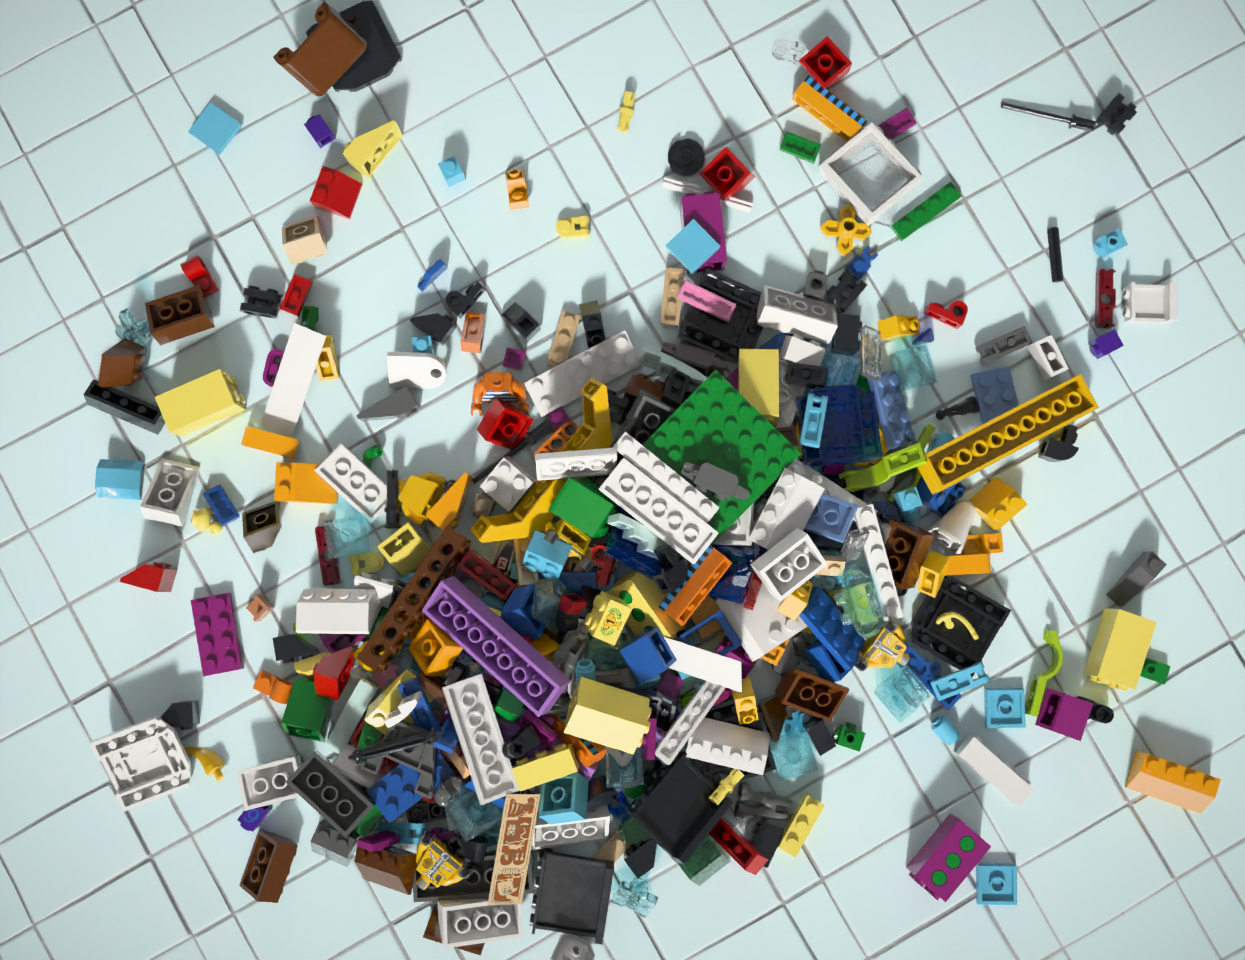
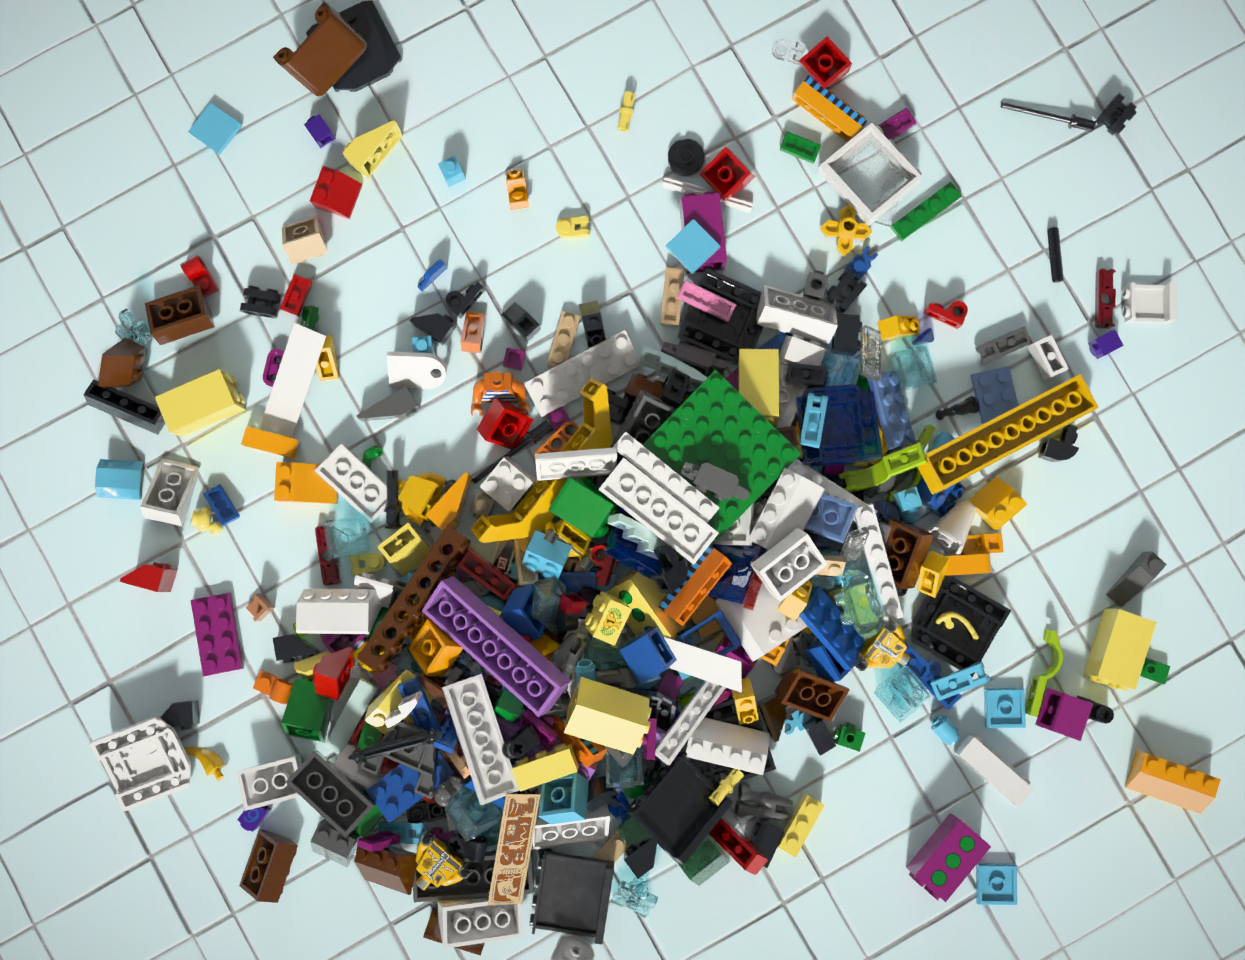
(262, 526): dark brown slope -> none
(793, 755): clear light blue brick -> none
(1109, 243): medium azure brick -> none

